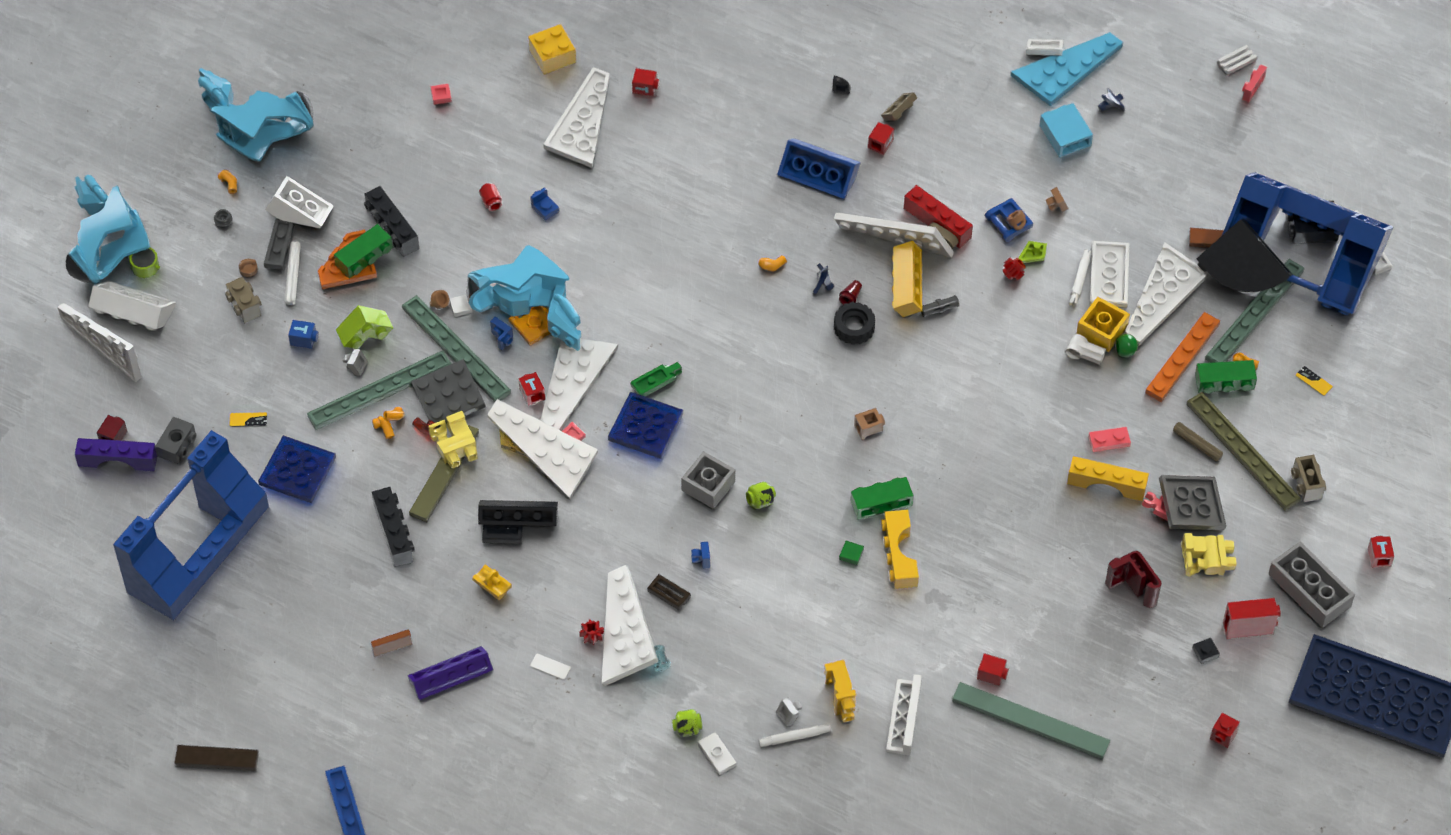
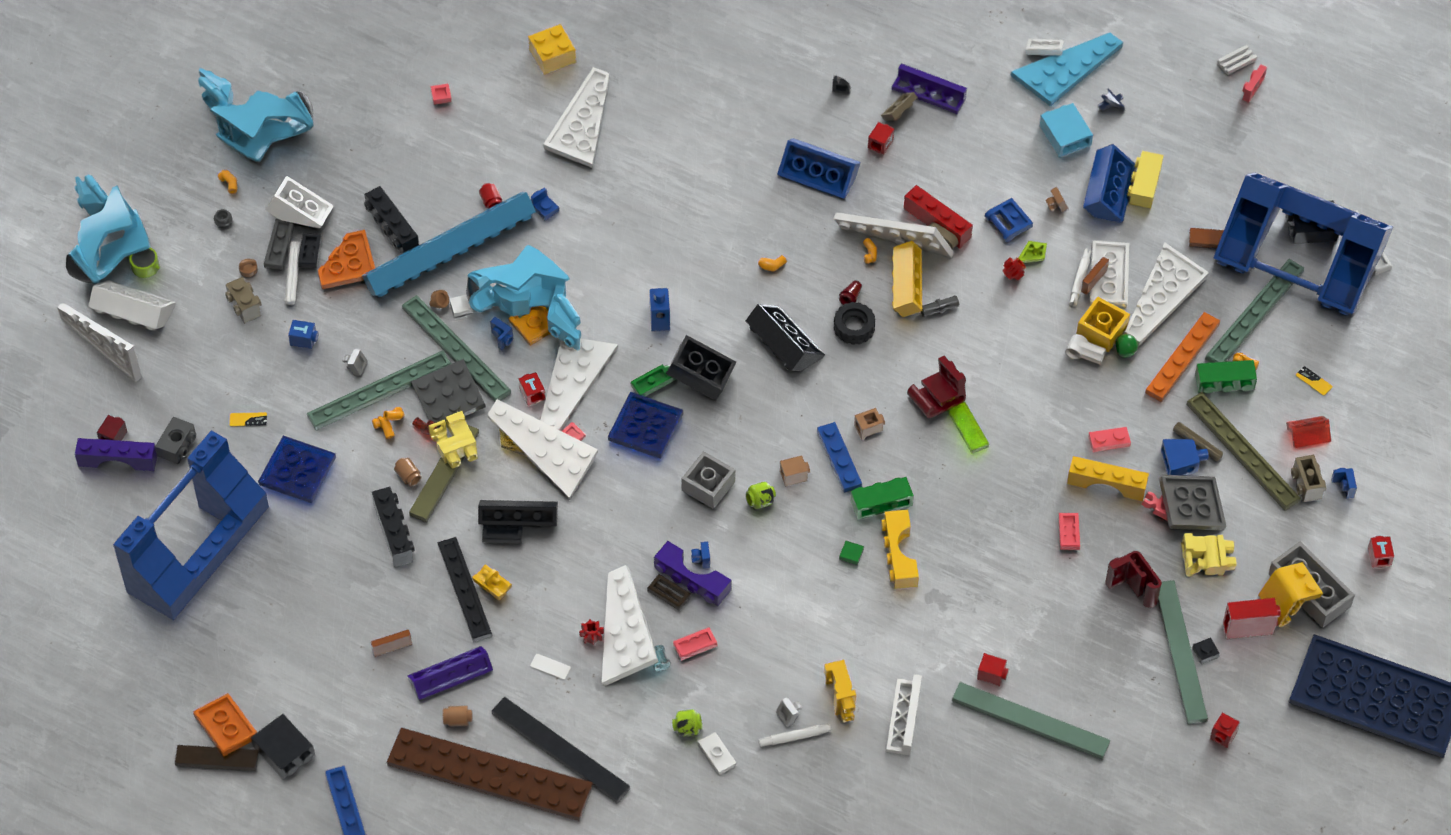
(225, 724): none -> orange tile
(283, 746): none -> black brick
(309, 250): none -> black plate
(362, 324): lime brick -> none
(363, 251): green brick -> none
(407, 471): none -> medium nougat brick
(448, 244): none -> dark azure brick
(457, 716): none -> medium nougat brick
(464, 589): none -> black tile
(490, 774): none -> reddish brown plate
(560, 749): none -> black tile
(645, 82): red brick -> none
(659, 304): none -> blue torso
(695, 643): none -> coral plate
(701, 367): none -> black brick
(710, 586): none -> dark purple arch
(783, 337): none -> black slope
(794, 470): none -> medium nougat brick
(823, 278): dark blue piece -> none
(839, 457): none -> blue plate
(871, 257): none -> light orange arm
(932, 85): none -> dark purple fence
(940, 390): none -> dark red piece
(968, 427): none -> clear neon green tile
(1015, 218): medium nougat tile -> none
(1069, 531): none -> coral plate
(1094, 275): none -> dark orange tile
(1109, 184): none -> blue slope
(1145, 179): none -> light yellow brick
(1181, 654): none -> sand green tile
(1182, 456): none -> blue torso
(1243, 261): black brick -> none
(1290, 588): none -> yellow piece
(1309, 431): none -> clear red panel
(1347, 480): none -> blue bracket

